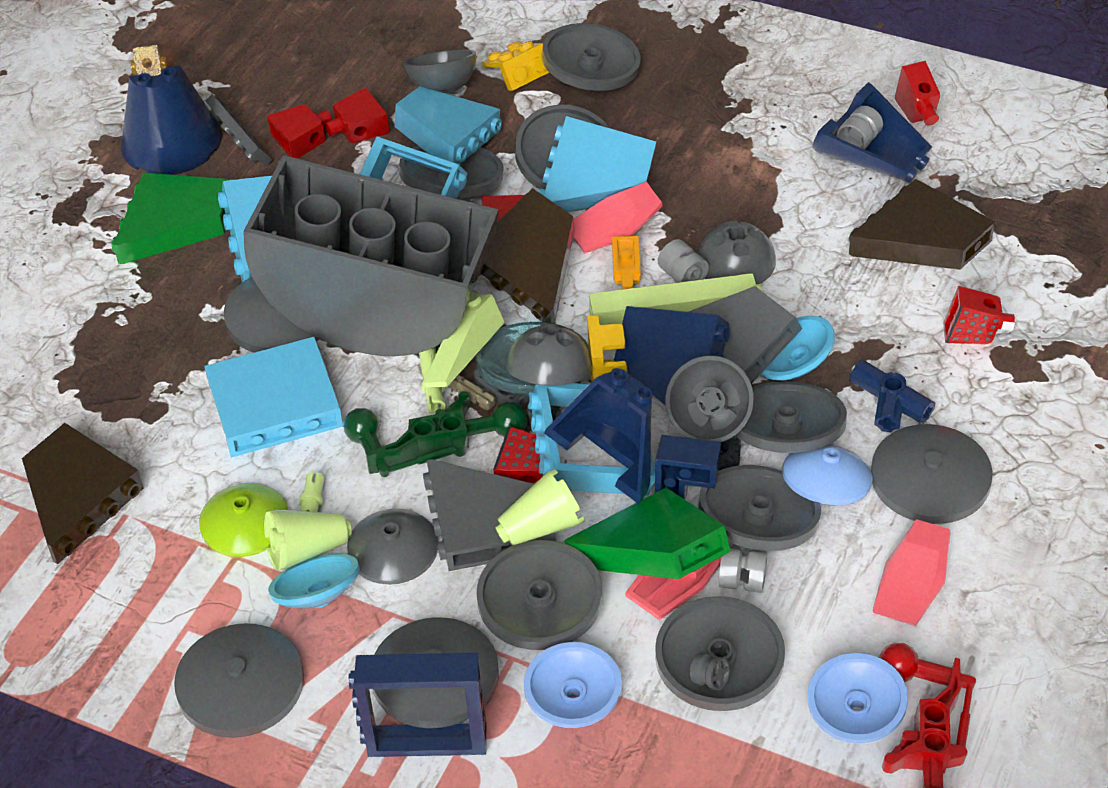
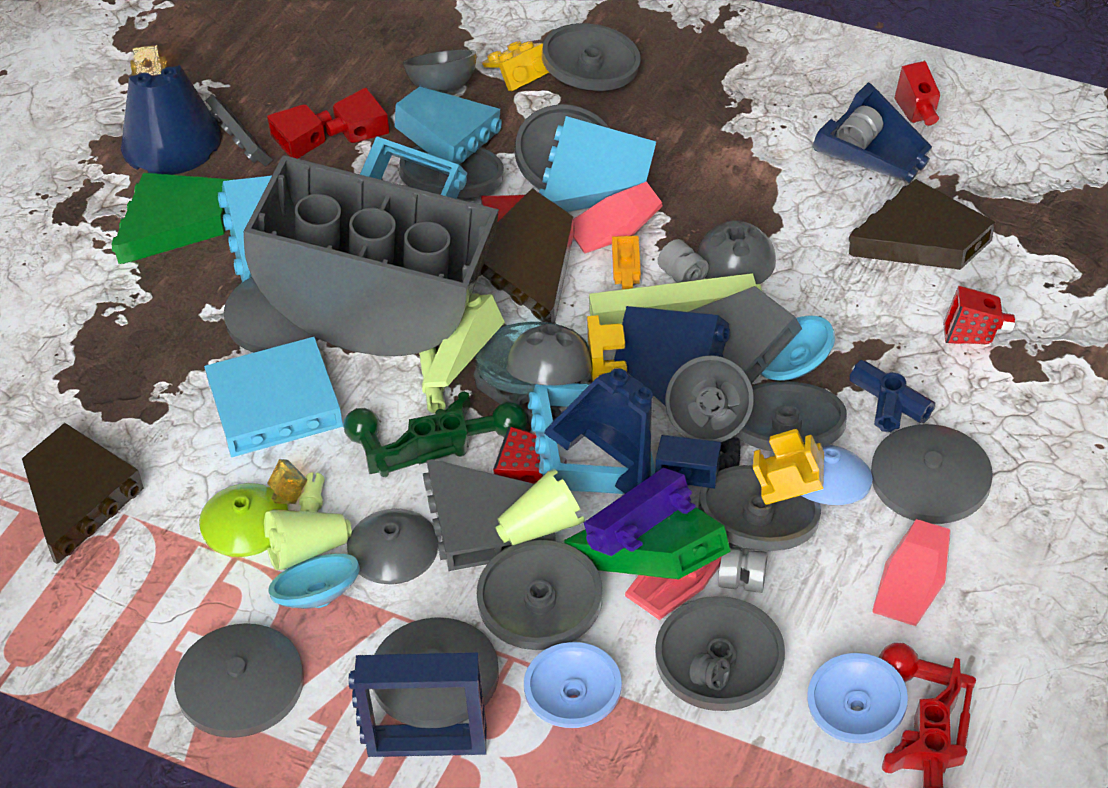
(286, 482): none -> clear yellow bracket
(476, 393): dark tan axle -> none
(638, 512): none -> dark purple brick
(793, 469): none -> yellow panel

